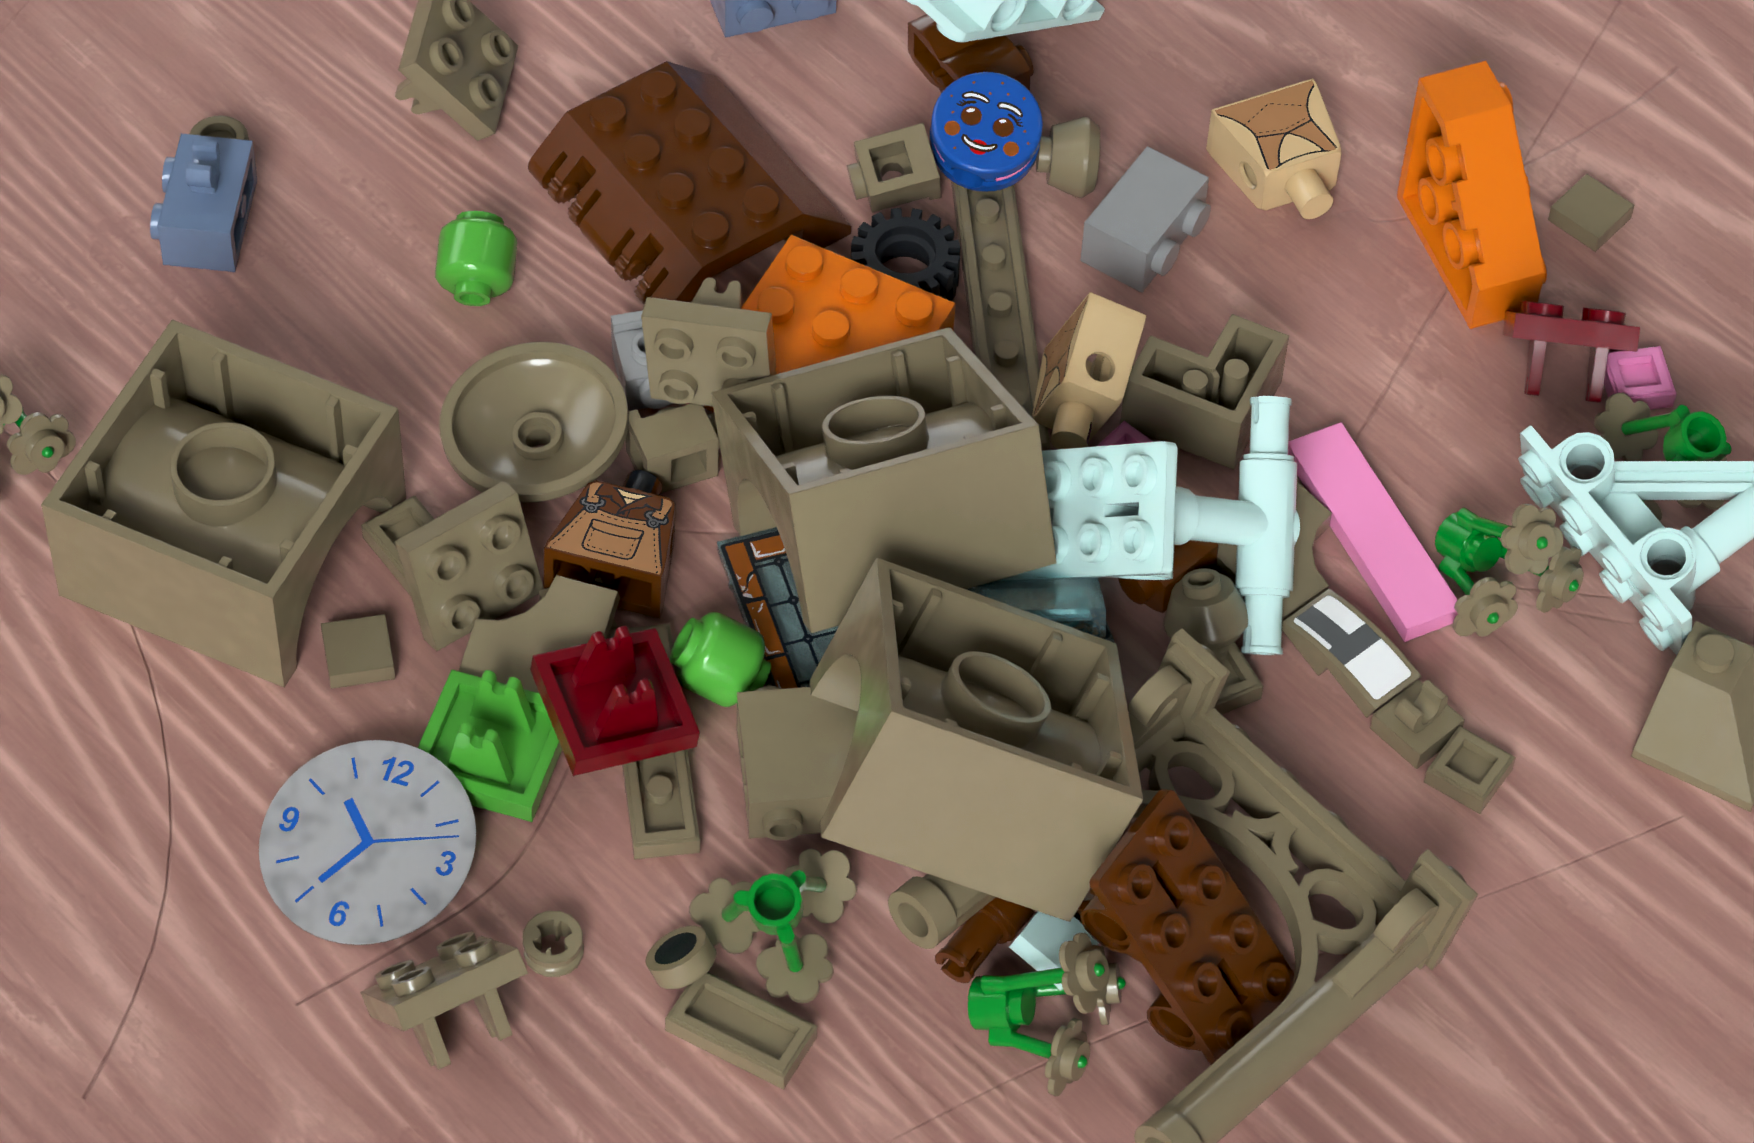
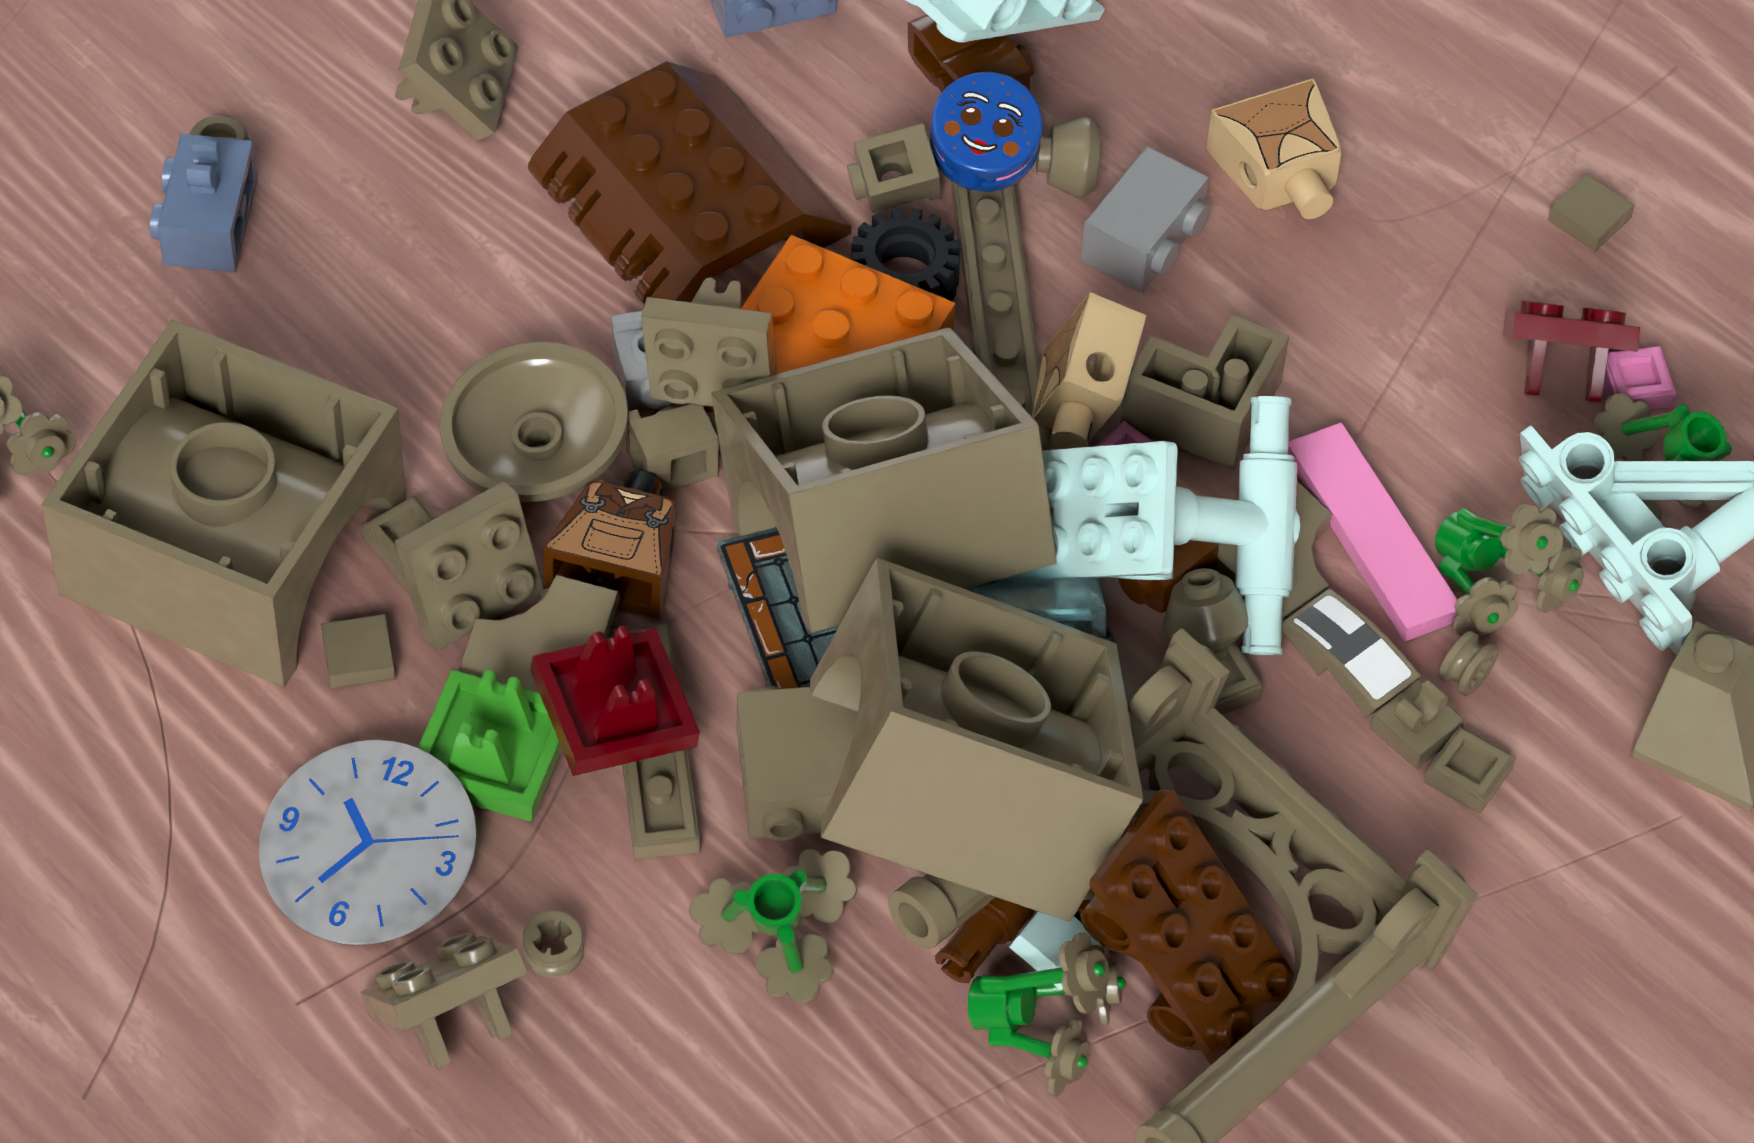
(476, 257): bright green head -> none
(681, 957): dark tan tile -> none
(719, 658): bright green head -> none
(741, 1029): dark tan tile -> none
(1468, 663): none -> dark tan bush
(1471, 193): orange brick -> none

